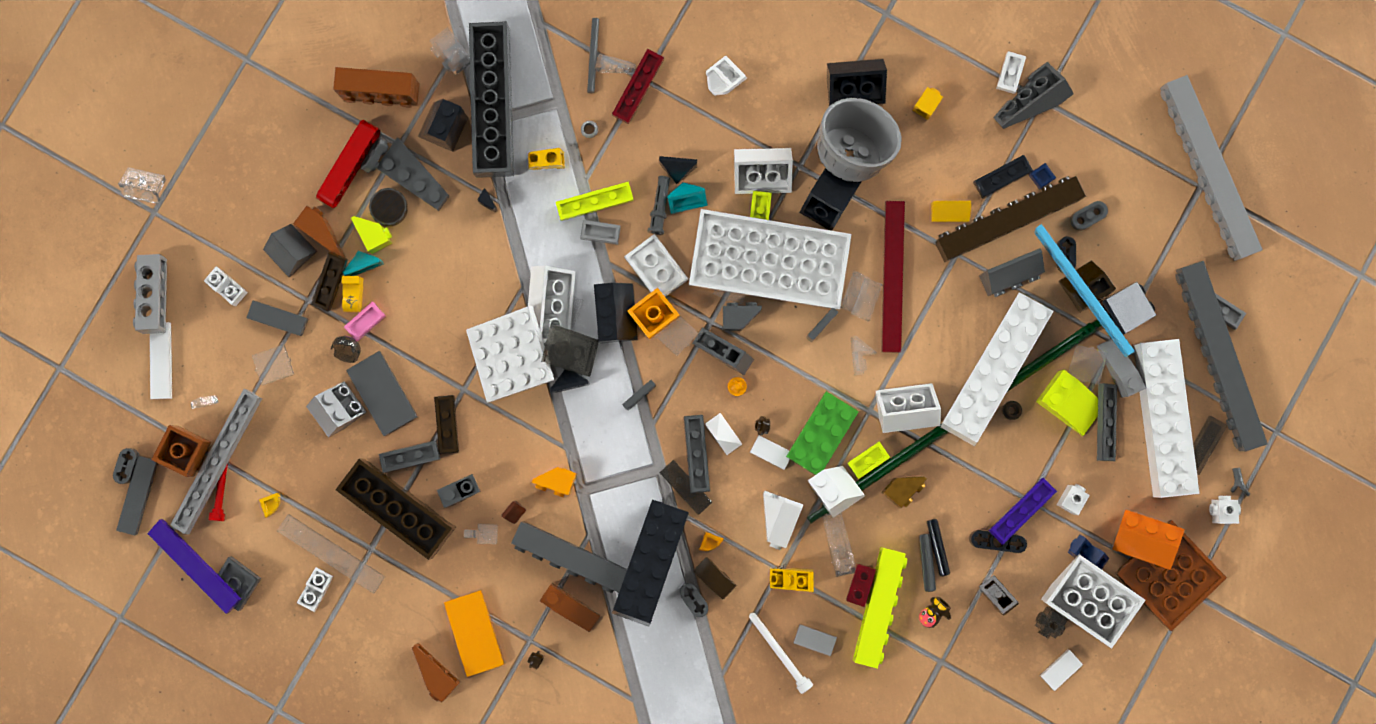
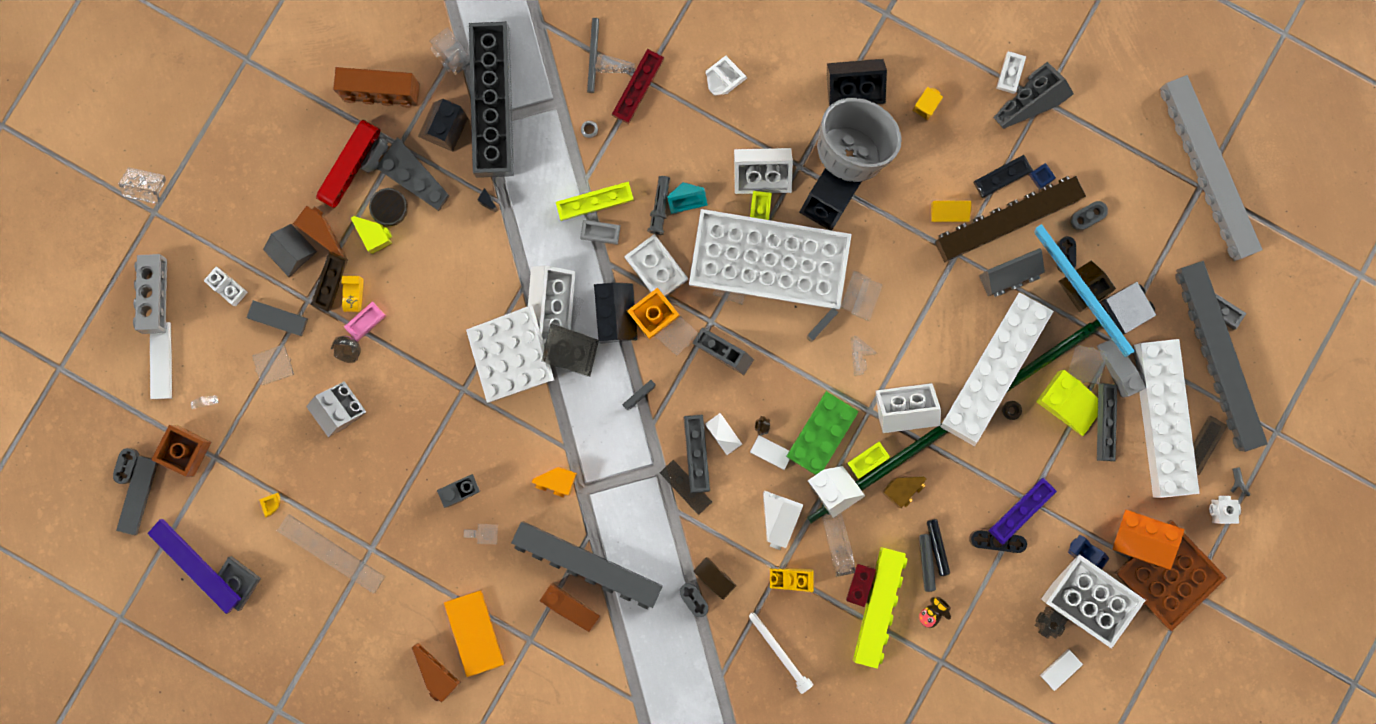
(216, 461): light grey plate -> none
(218, 513): red piece -> none
(315, 589): white slope -> none
(361, 263): teal slope -> none
(382, 393): dark grey tile -> none
(395, 508): dark brown brick -> none
(409, 456): dark grey plate -> none
(446, 424): dark brown tile -> none
(513, 512): copper slope -> none
(535, 660): dark brown plate -> none
(546, 159): yellow leg -> none
(567, 381): black slope -> none
(650, 563): black brick -> none
(677, 167): black slope -> none
(710, 542): light orange tile -> none
(737, 386): light orange tile -> none
(738, 317): dark grey slope -> none
(815, 640): light grey tile -> none
(893, 277): dark red tile -> none
(998, 595): slope -> none
(1073, 499): white brick -> none

